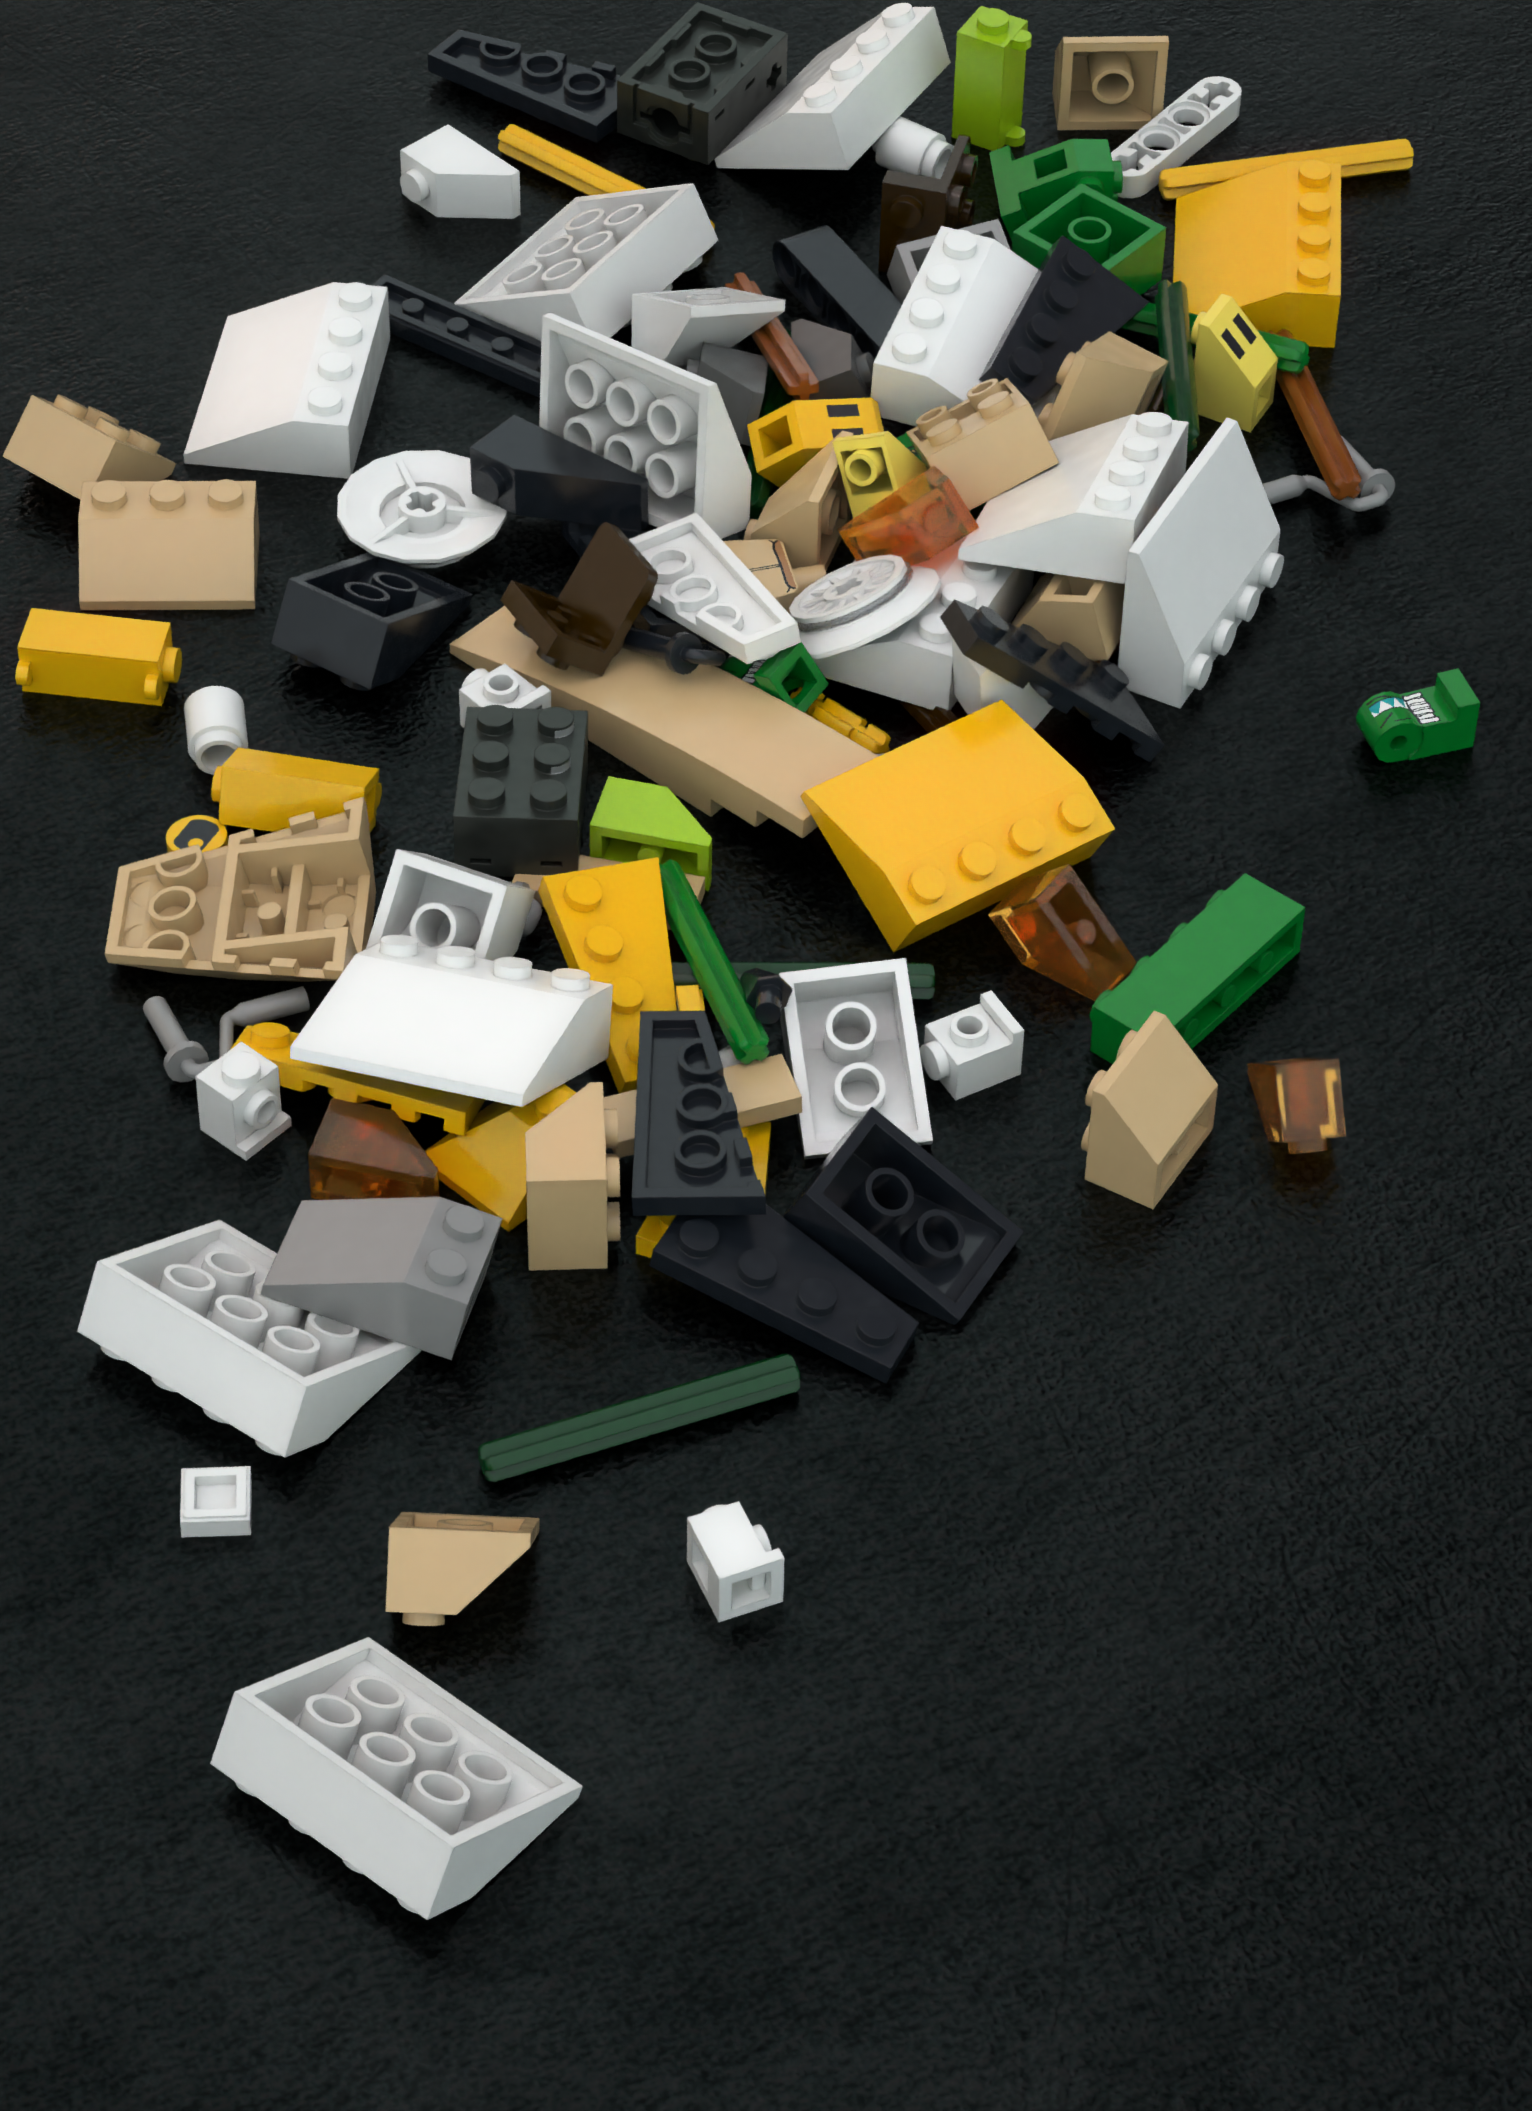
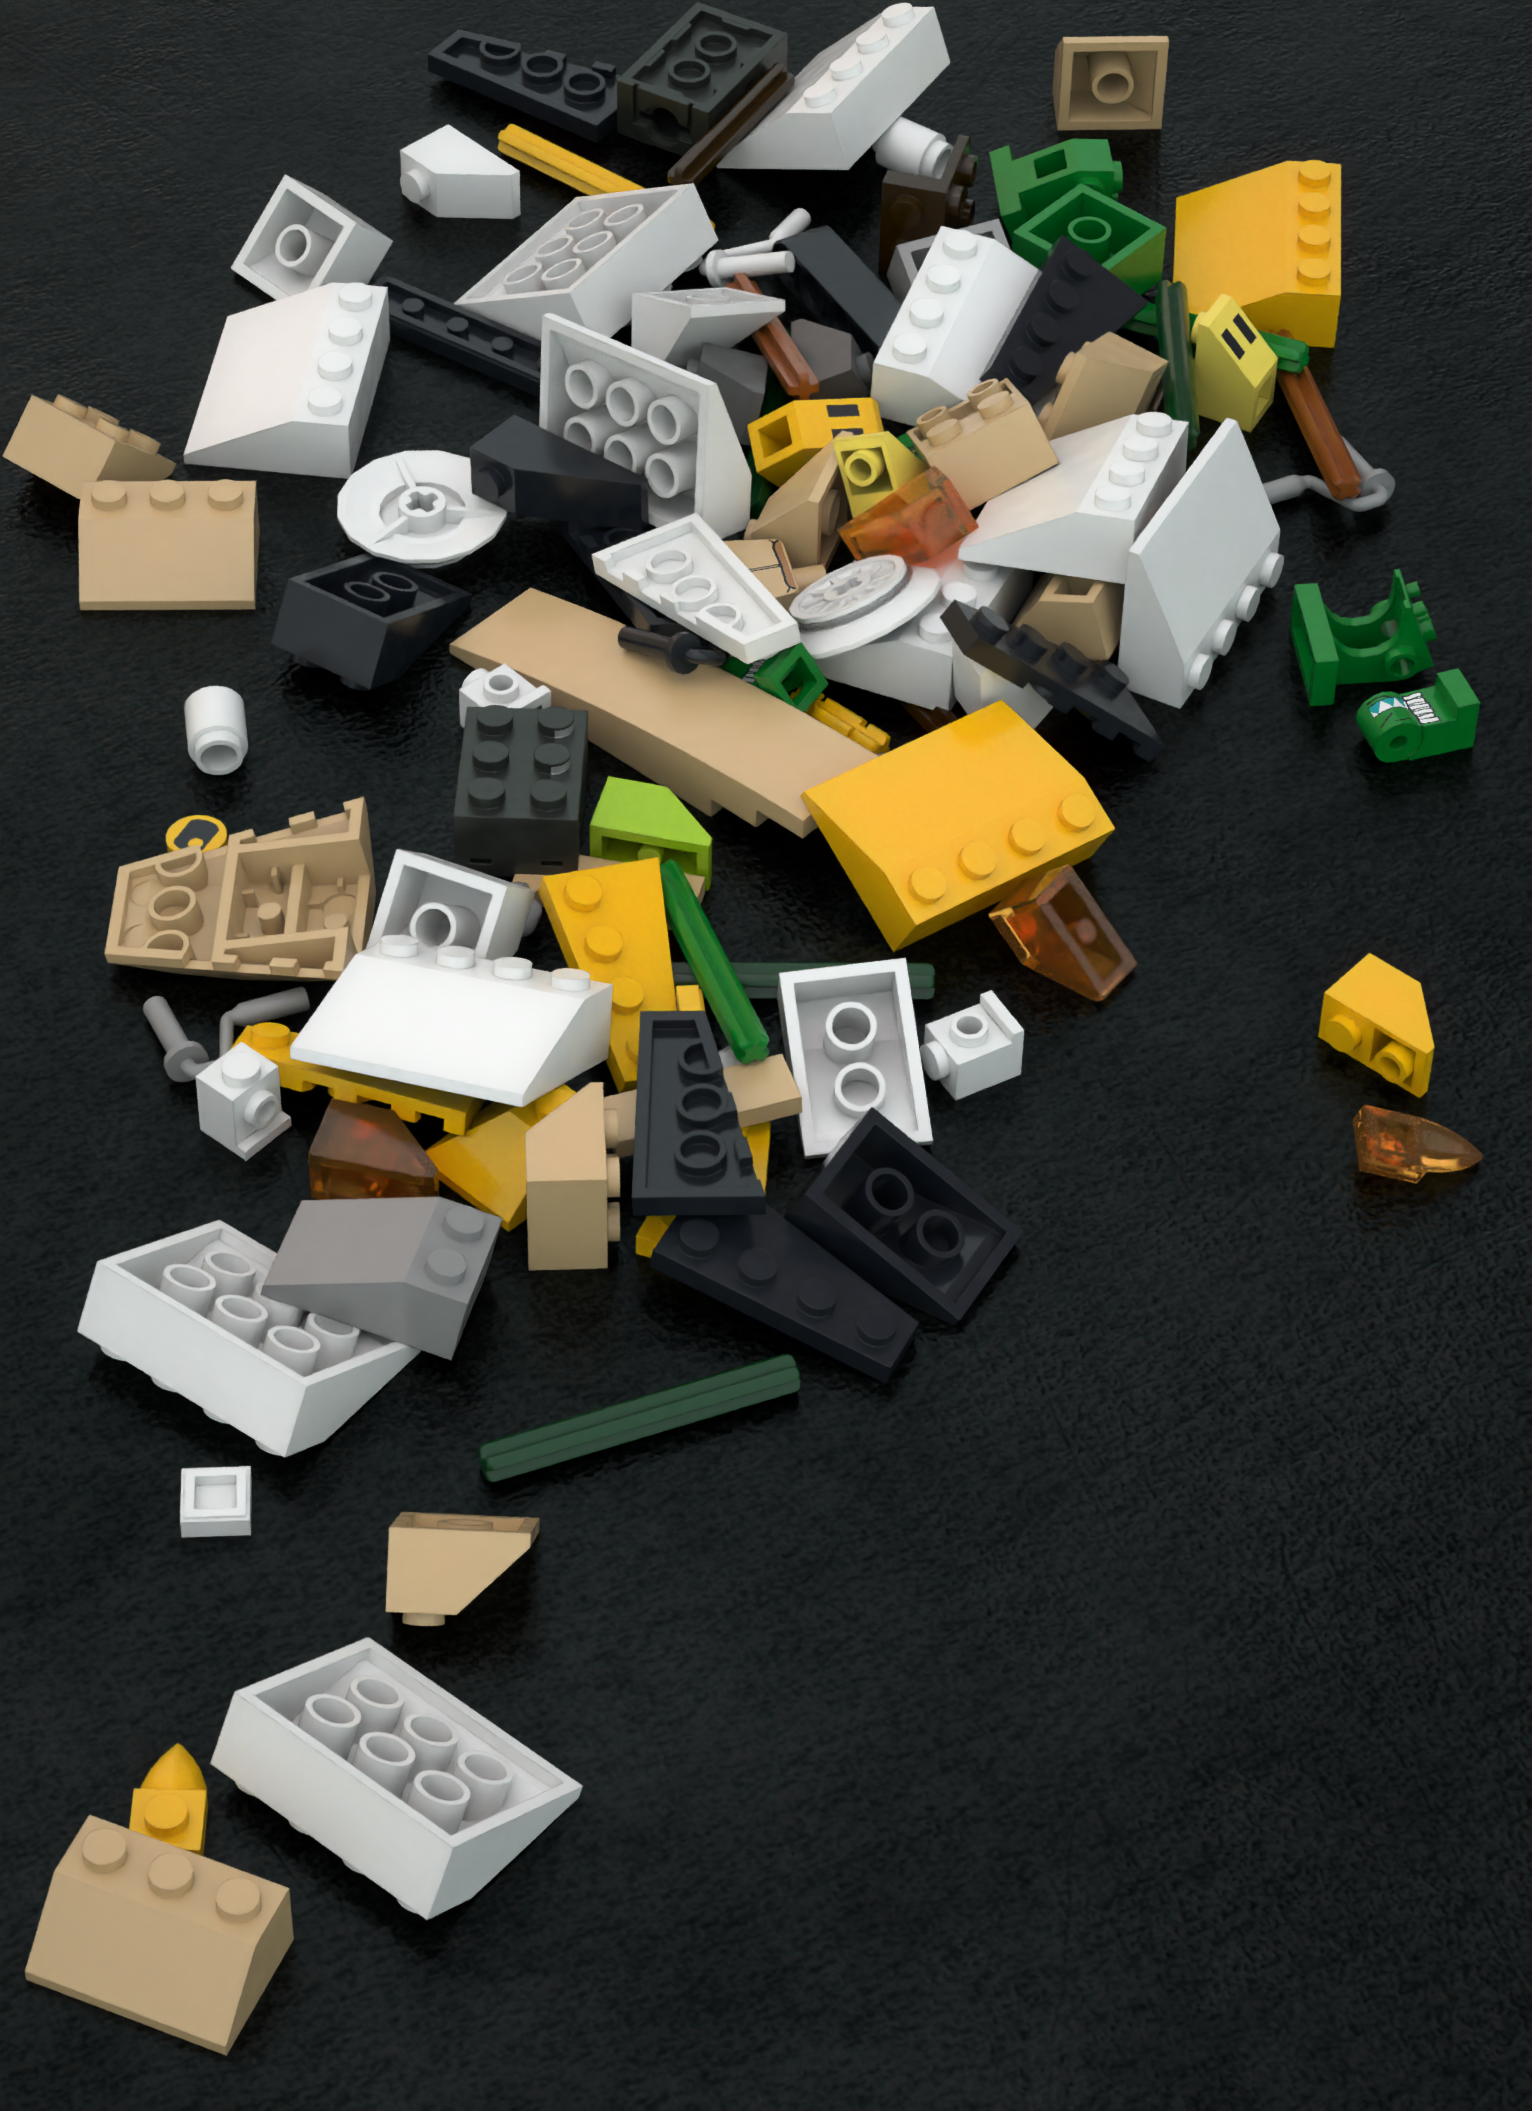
(97, 657): yellow brick -> none
(160, 1934): none -> tan slope
(172, 1802): none -> yellow plate
(268, 788): yellow brick -> none
(308, 243): none -> white slope
(594, 608): dark brown bracket -> none
(732, 126): none -> dark brown axle
(733, 1561): white brick -> none
(755, 258): none -> white piece
(765, 993): black bar -> none
(990, 79): lime brick -> none
(1147, 1113): tan slope -> none
(1180, 140): white beam -> none
(1203, 967): green brick -> none
(1299, 1101): clear orange slope -> none
(1354, 161): yellow axle -> none
(1362, 648): none -> green tile
(1381, 1022): none -> yellow slope
(1408, 1145): none -> clear orange plate

